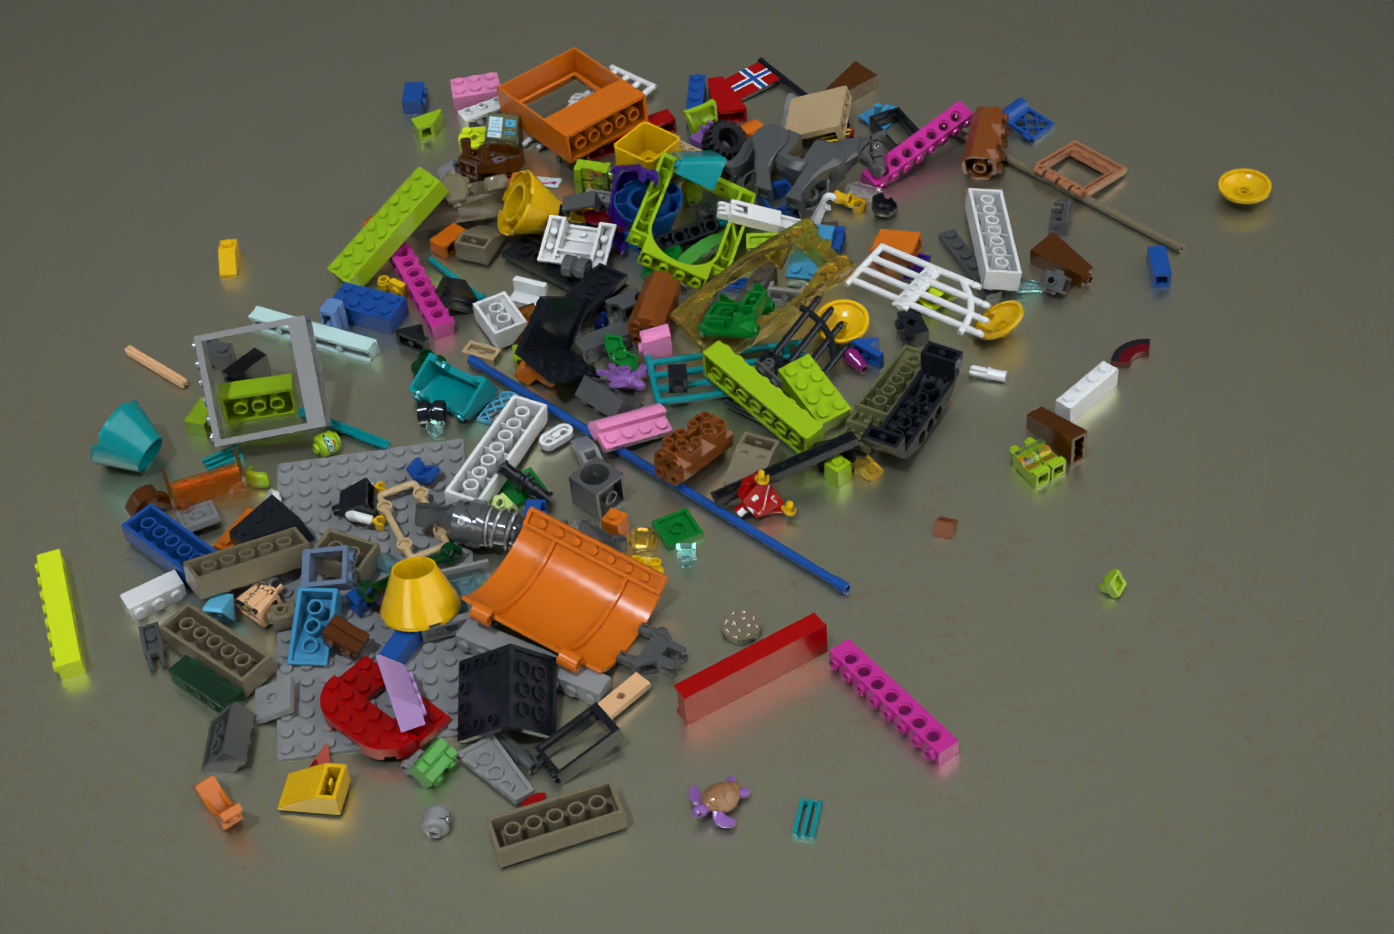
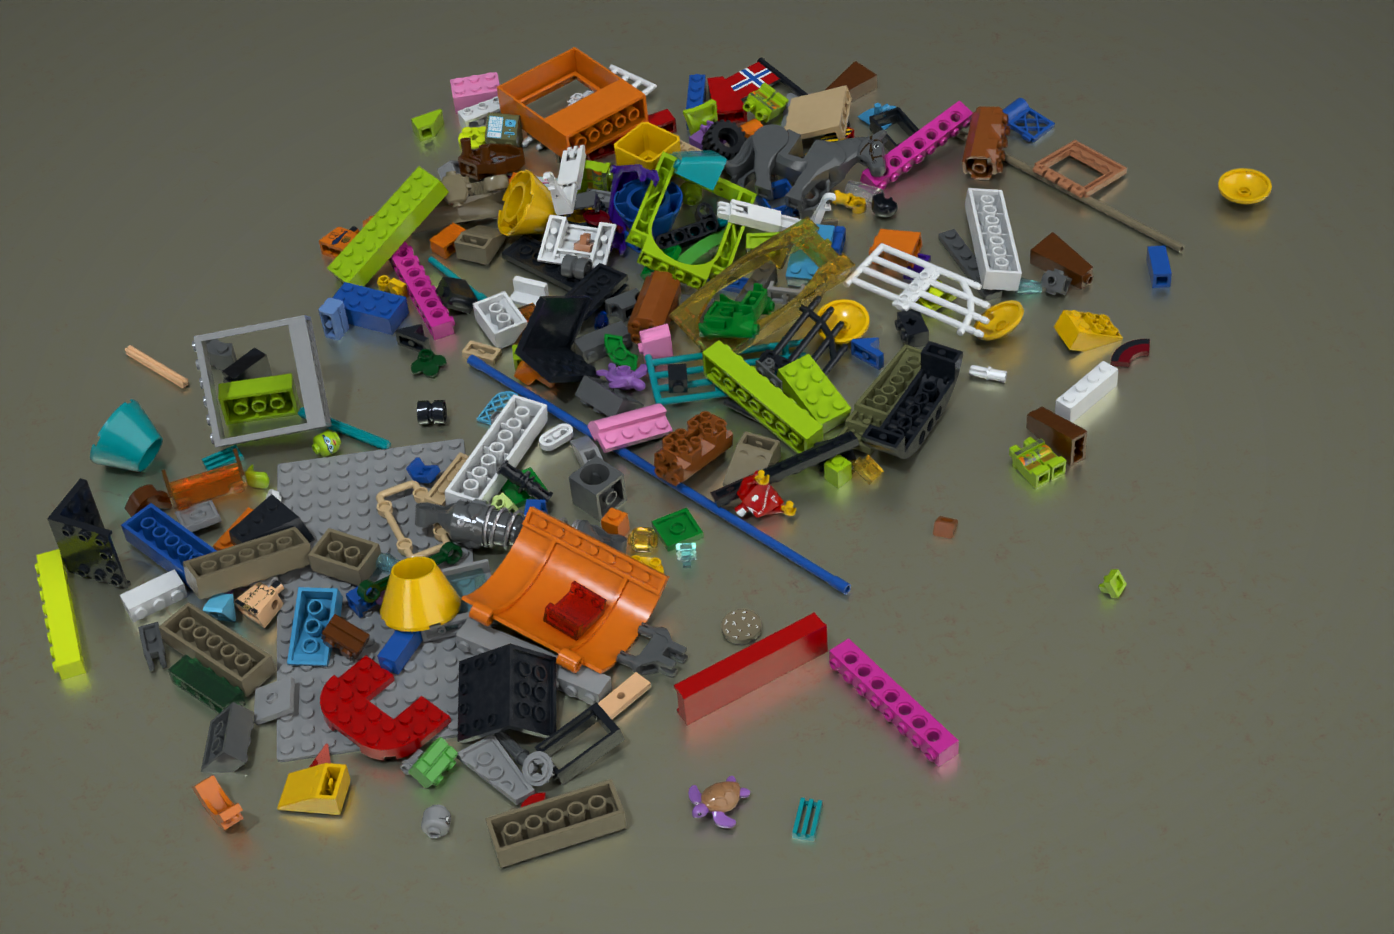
(84, 540): none -> black bracket
(196, 420): lime slope -> none
(229, 258): yellow slope -> none
(282, 615): dark tan brick -> none
(310, 563): sand blue window -> none
(326, 337): light aqua tile -> none
(337, 240): none -> orange torso
(359, 503): black torso -> none
(402, 693): lavender slope -> none
(414, 98): blue brick -> none
(435, 429): clear light blue tile -> none
(437, 492): none -> tan plate
(461, 391): teal windscreen -> none
(530, 767): none -> light grey gear
(568, 180): none -> white hinge
(575, 611): none -> clear red panel
(584, 243): none -> nougat tile
(765, 103): none -> lime hips
(854, 359): magenta cone -> none
(1060, 218): dark grey hinge -> none
(1086, 330): none -> yellow slope

